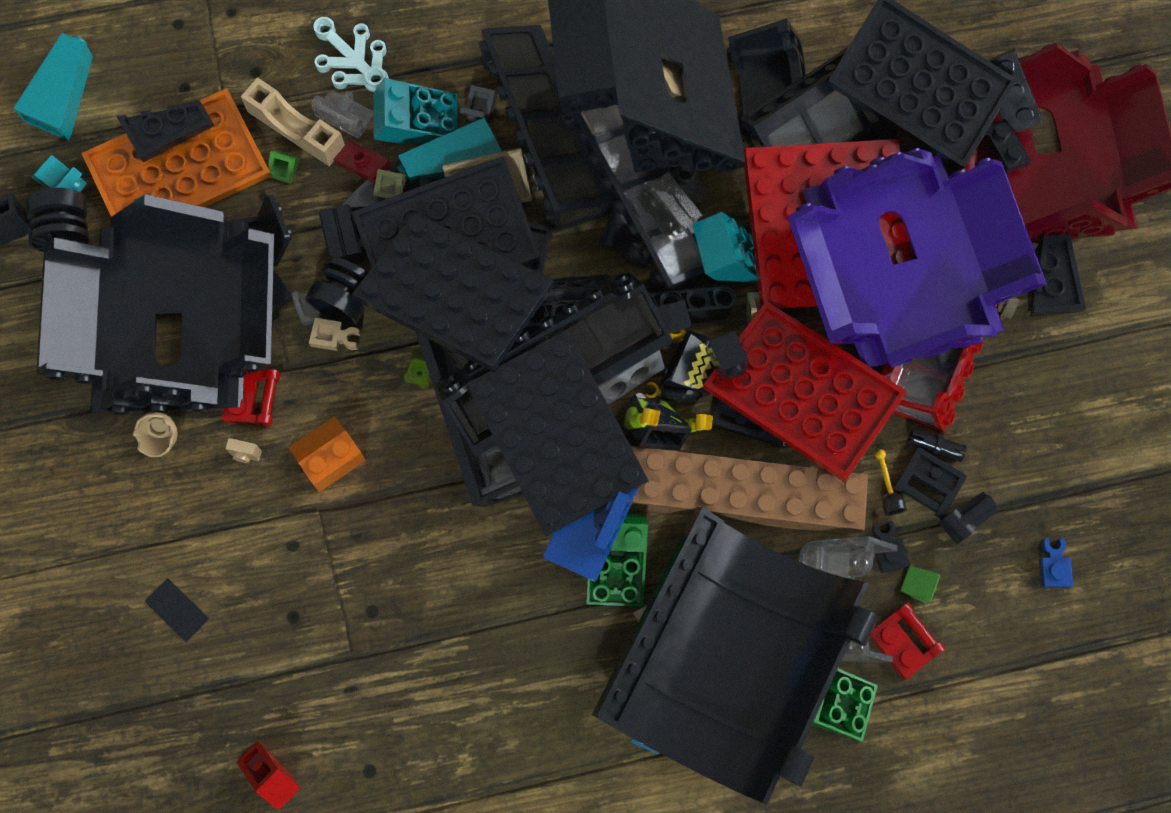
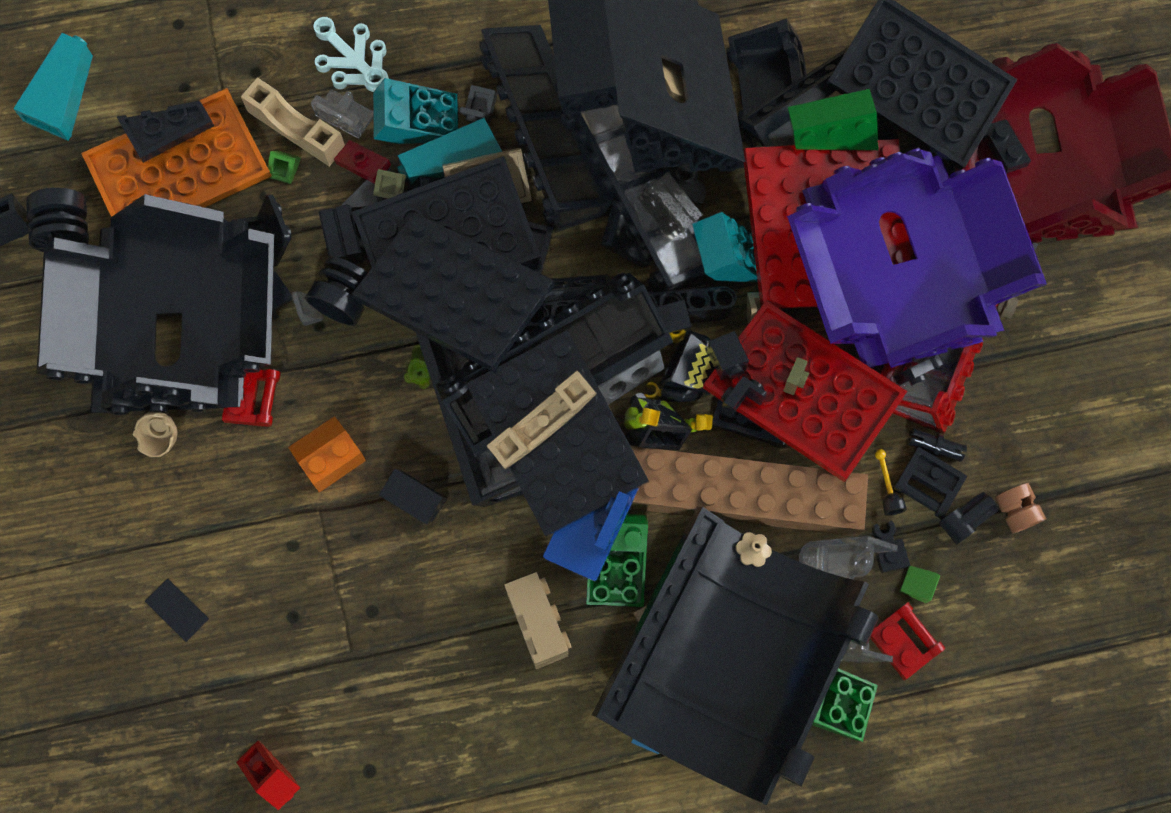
(57, 175): teal brick -> none
(243, 451): tan plate -> none
(329, 334): tan plate -> none
(413, 496): none -> black hinge
(538, 620): none -> tan wedge
(542, 421): none -> tan slope
(735, 396): none -> black bracket
(749, 553): none -> tan plant
(797, 376): none -> olive plate
(836, 123): none -> green wedge
(916, 373): none -> black plate
(1020, 105): black wing -> none
(1020, 508): none -> nougat wheel
(1055, 570): blue plate -> none
(1063, 288): black wing -> none

